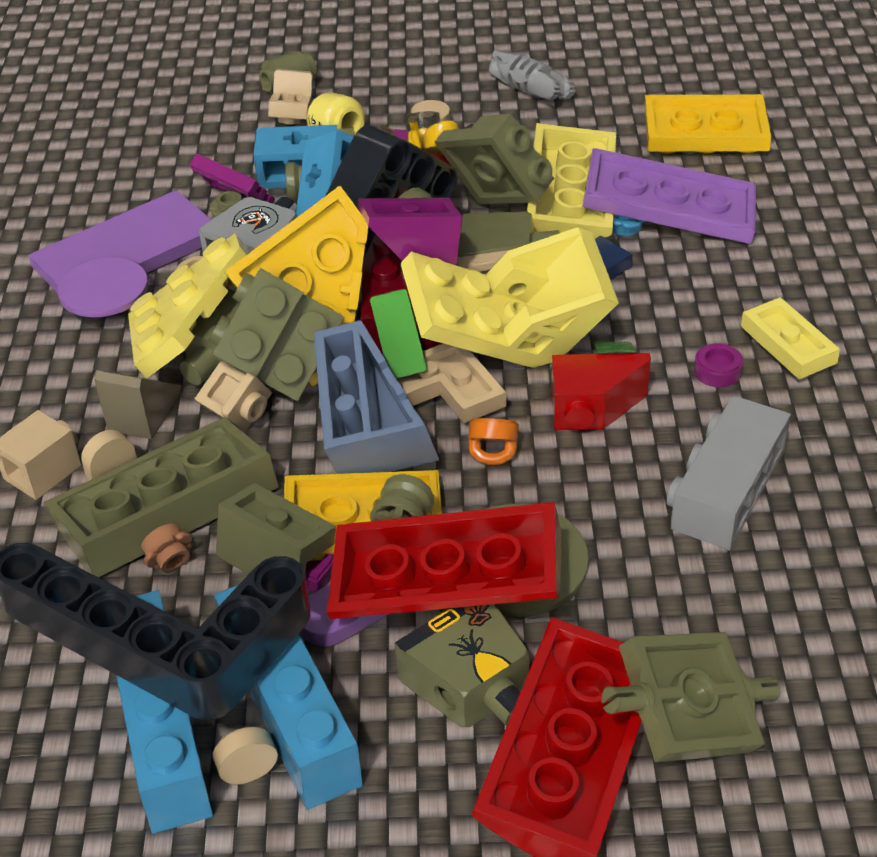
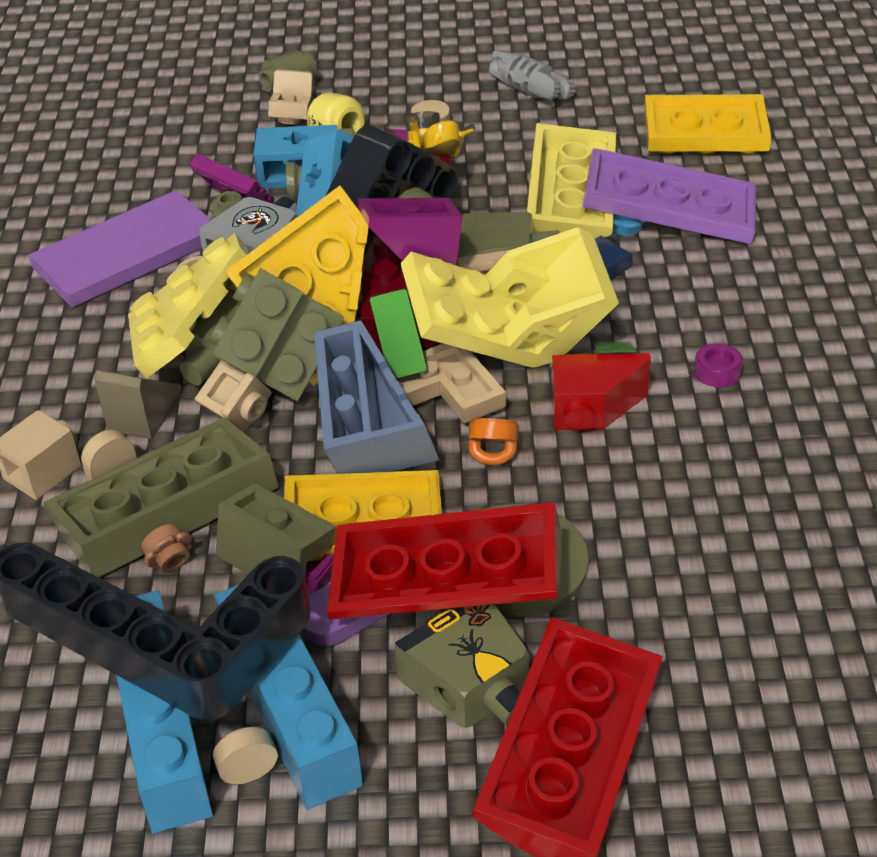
(102, 287): medium lavender piece -> none
(402, 498): olive wheel -> none
(497, 160): olive plate -> none
(691, 696): olive plate -> none
(728, 471): light grey brick -> none
(790, 338): light yellow plate -> none

